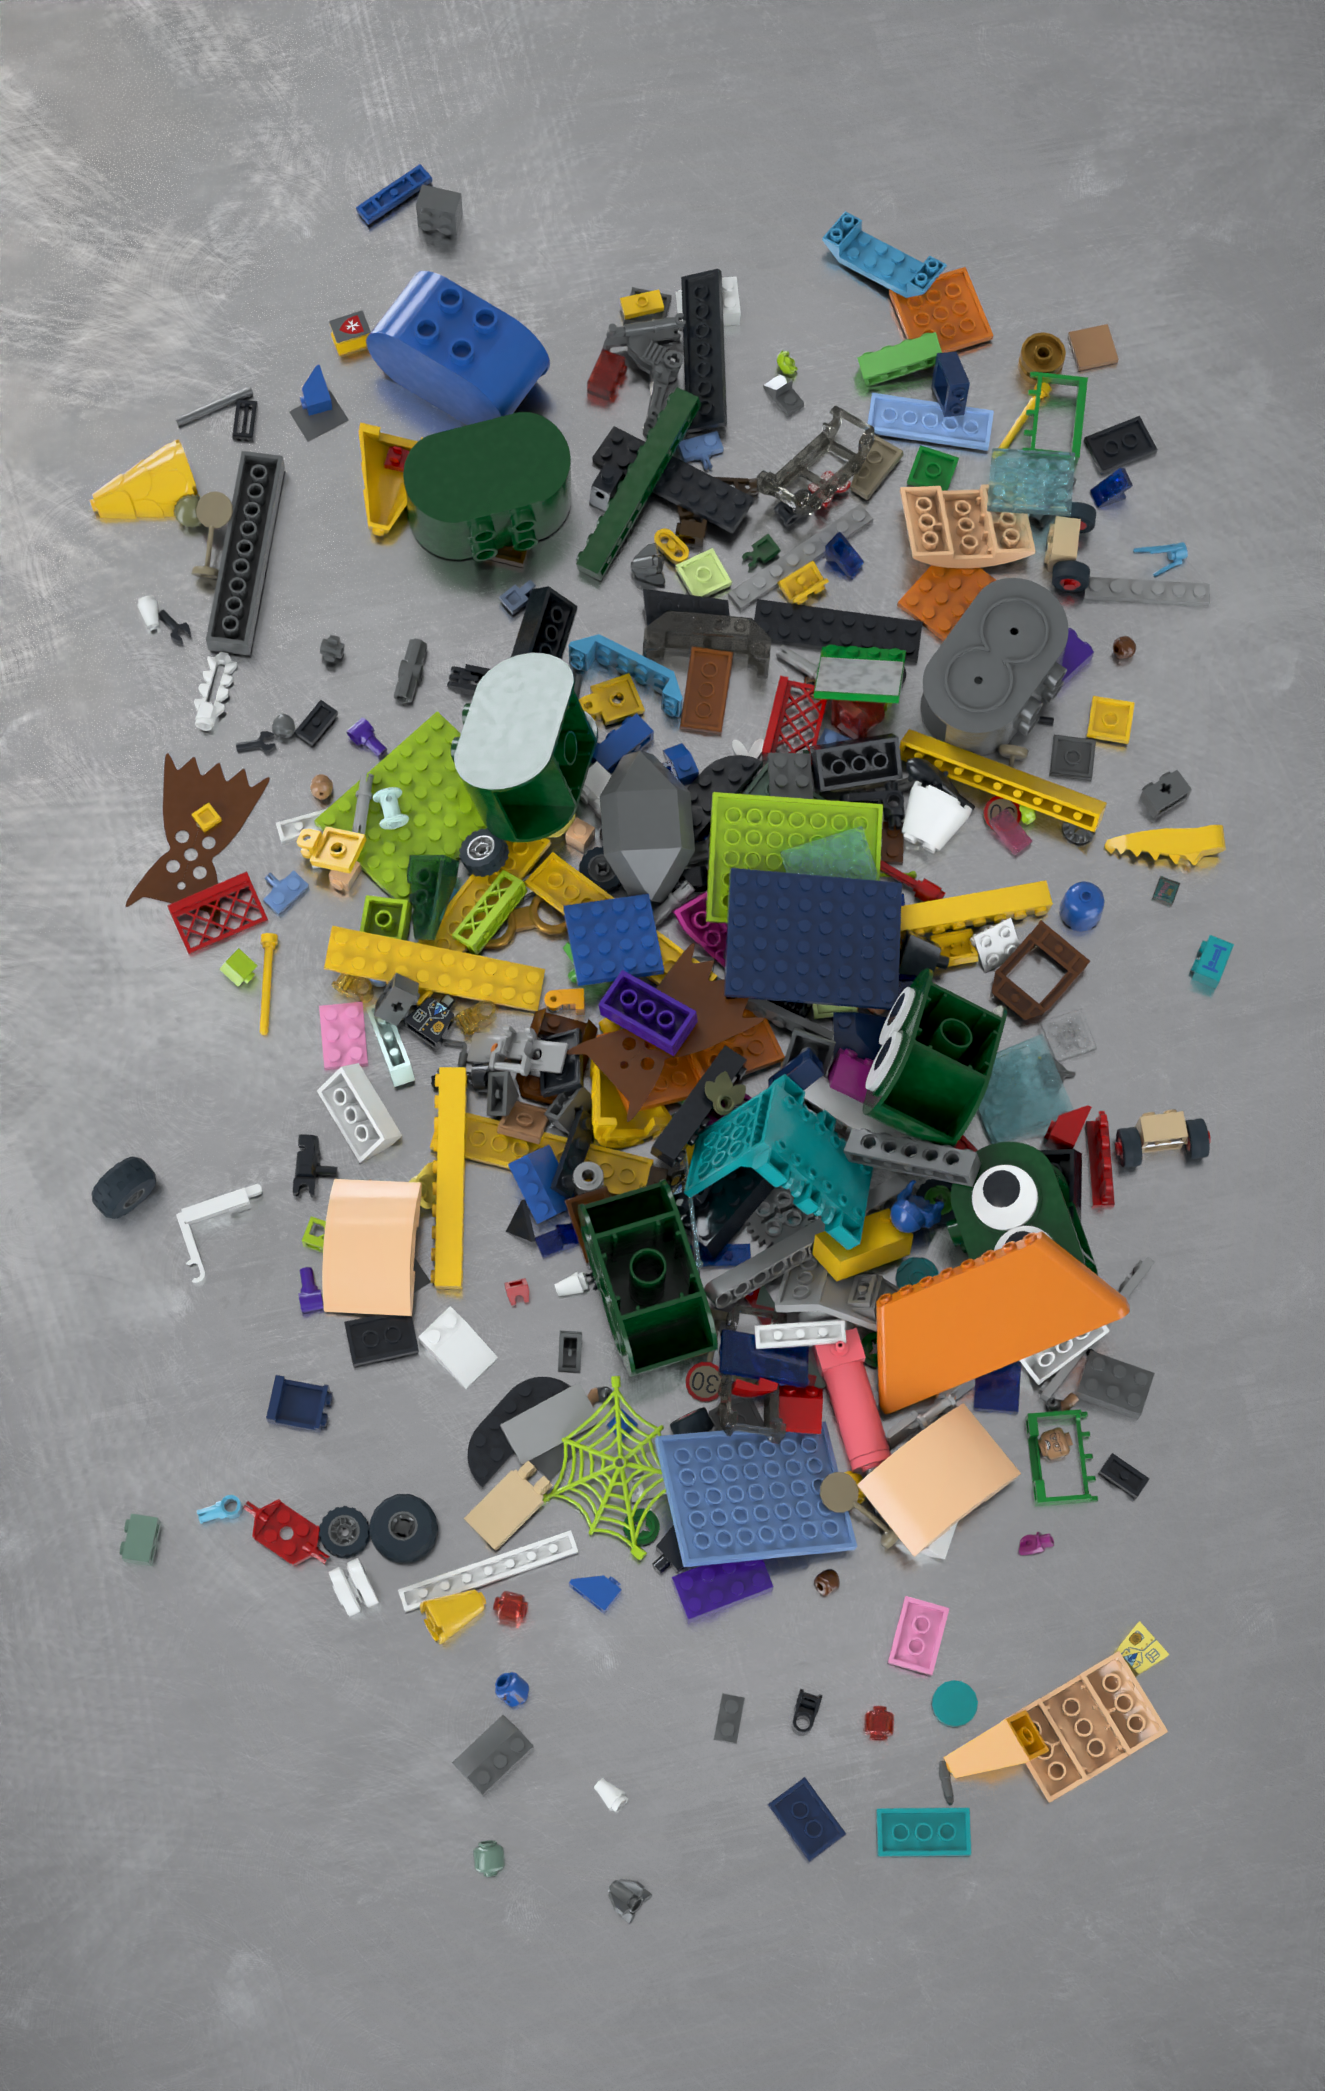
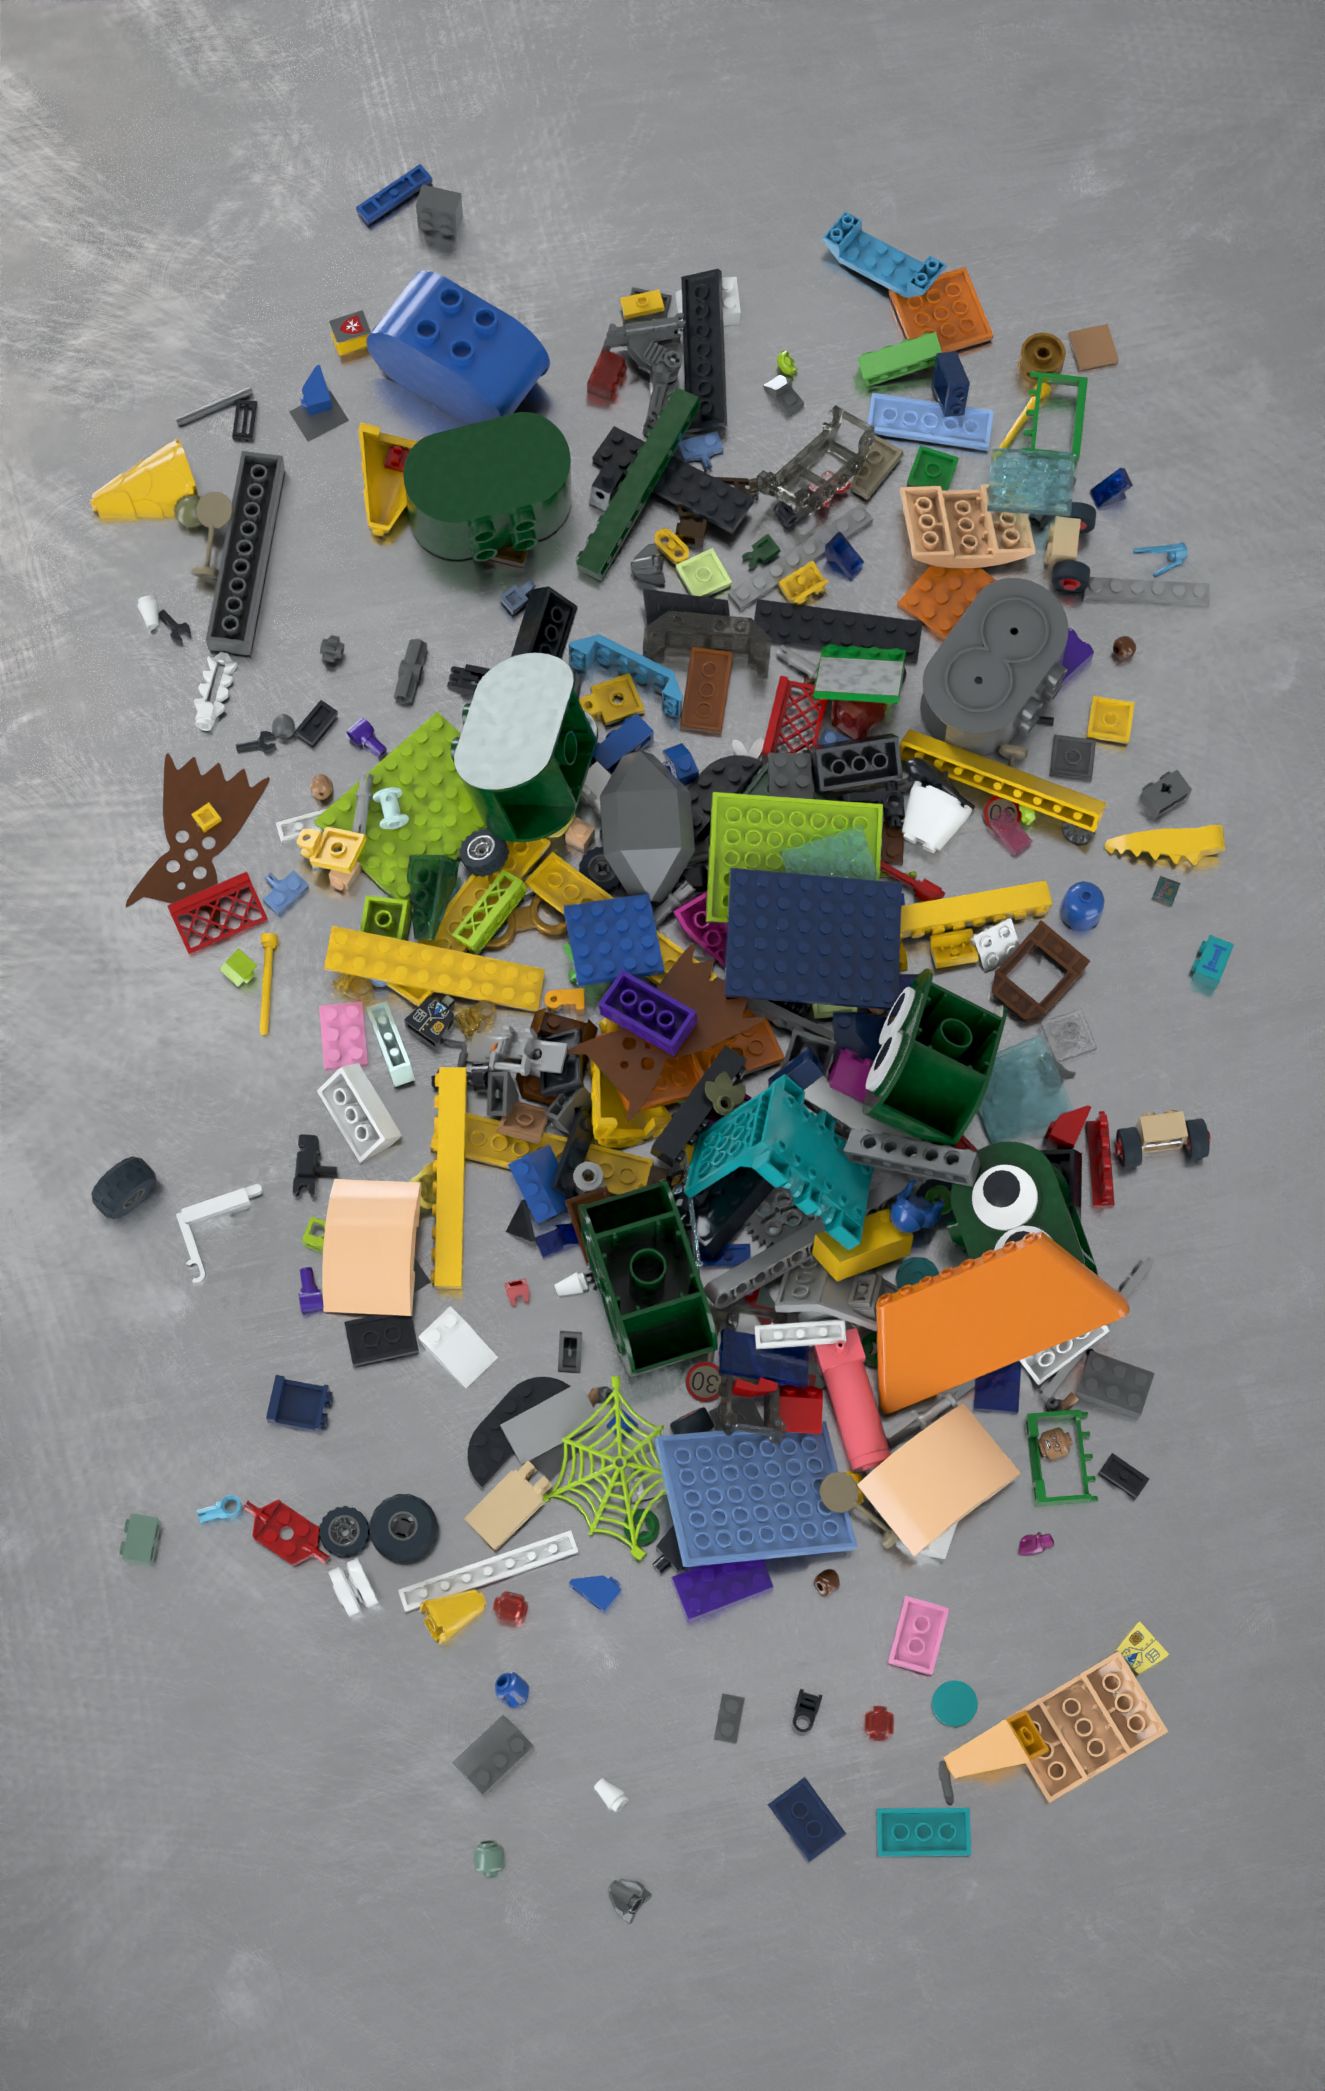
(397, 999): dark grey brick -> none
(920, 953): black torso -> none
(1120, 445): black tile -> none

